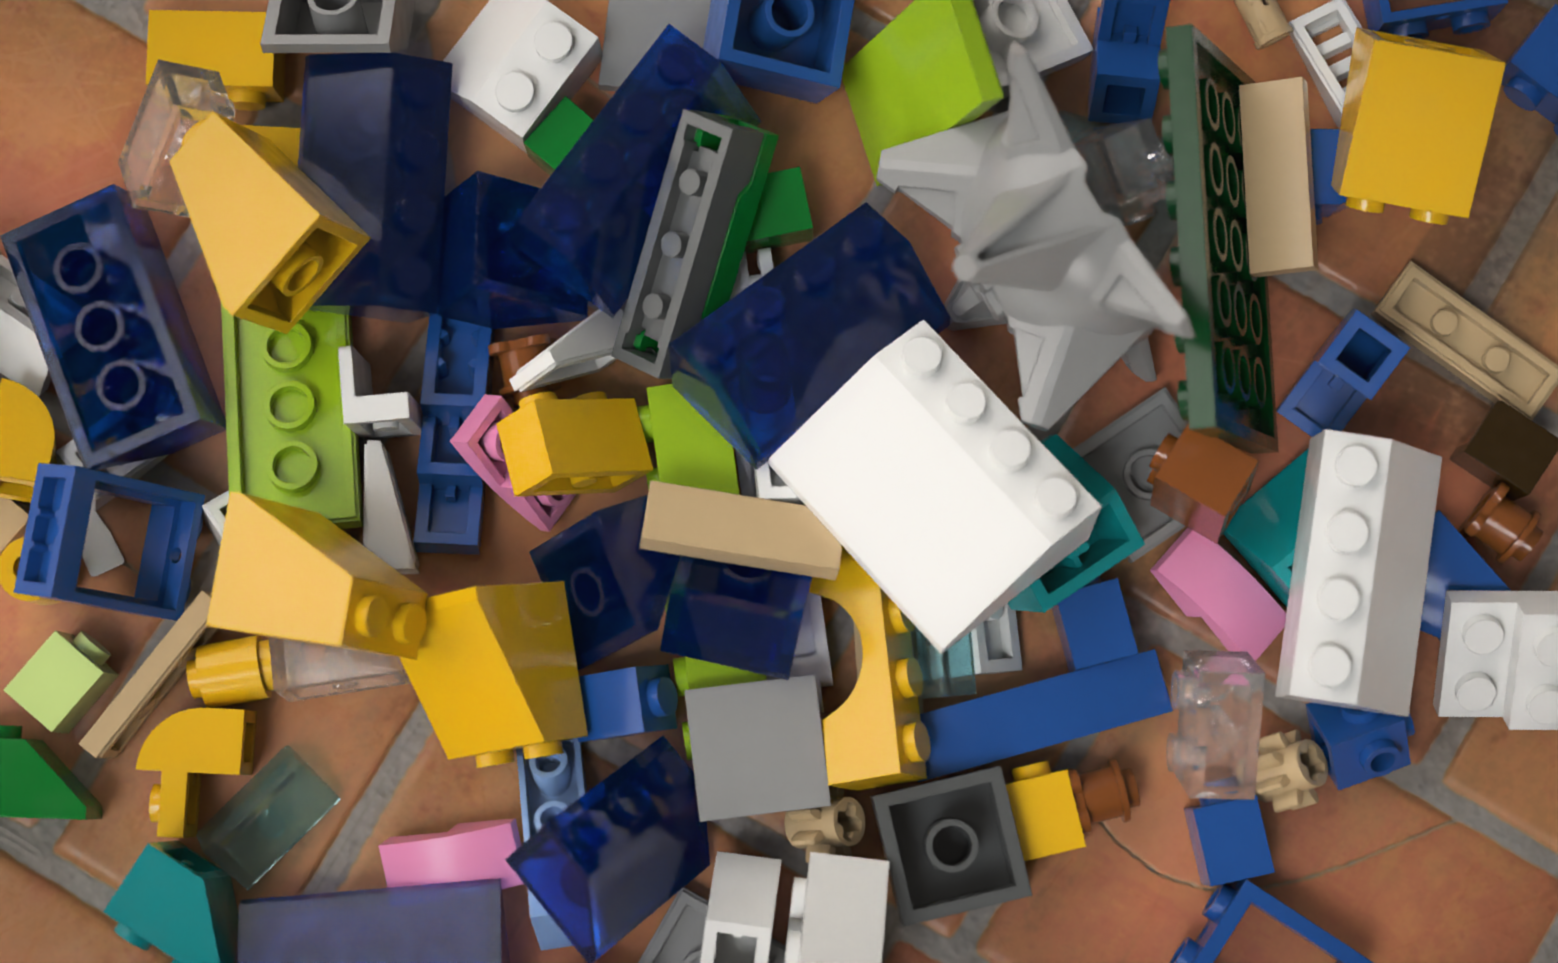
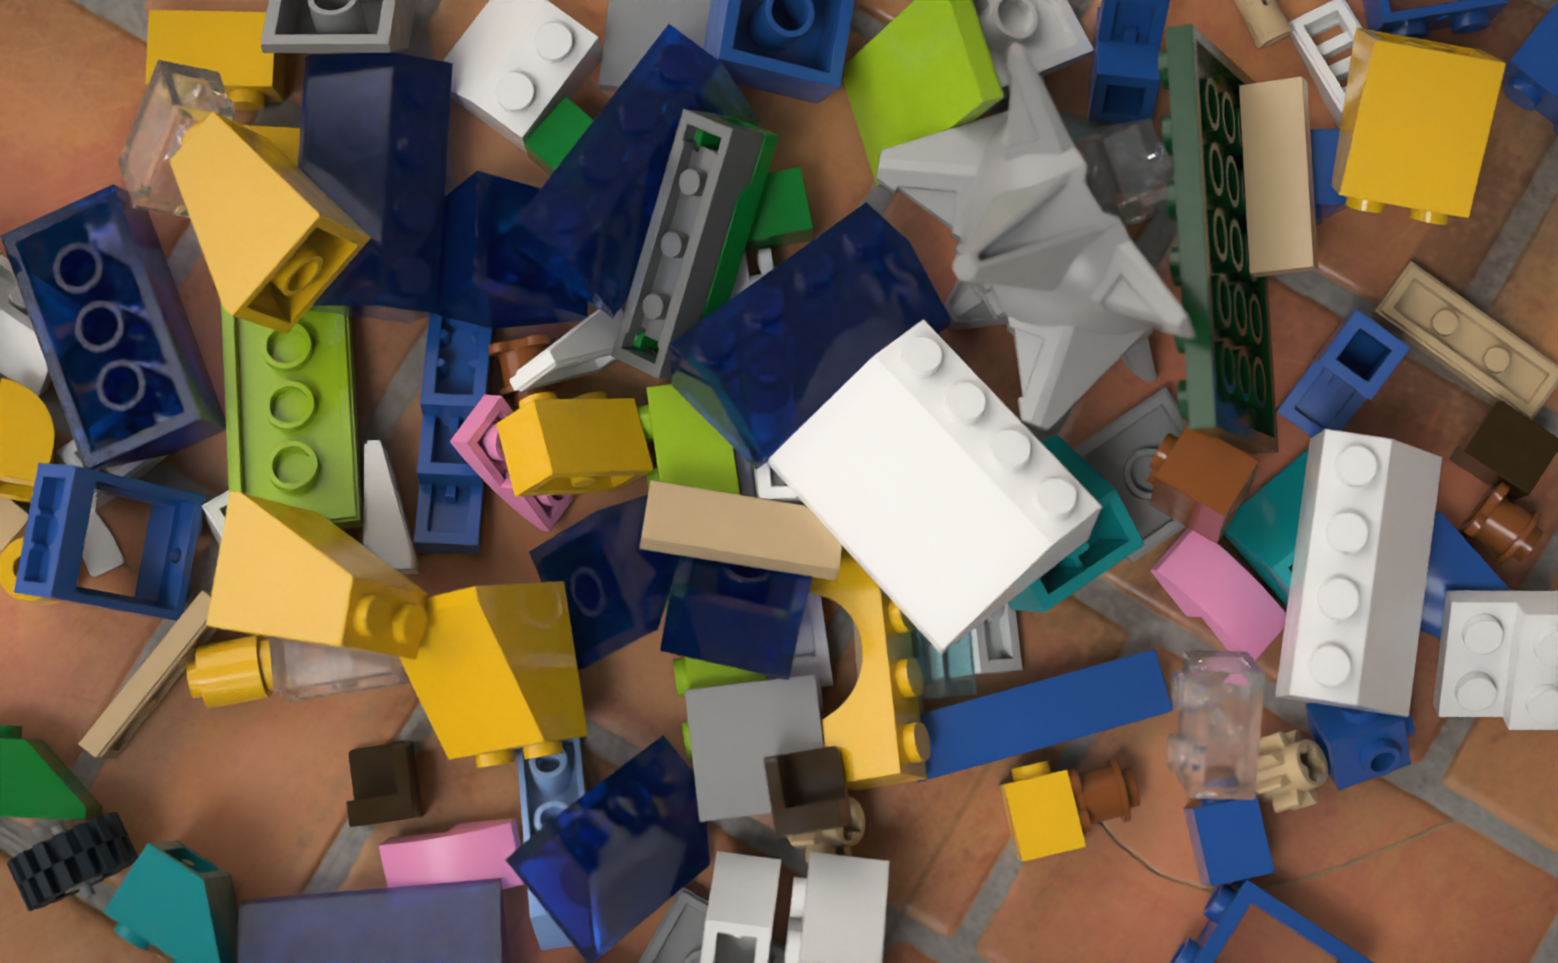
(63, 680): yellowish green brick -> none
(72, 861): none -> black wheel
(183, 749): yellow brick -> none
(266, 817): clear light blue slope -> none
(371, 414): white panel -> none
(384, 784): none -> dark brown panel
(628, 702): blue brick -> none
(807, 791): none -> dark brown panel
(951, 845): dark grey brick -> none
(1094, 625): blue brick -> none

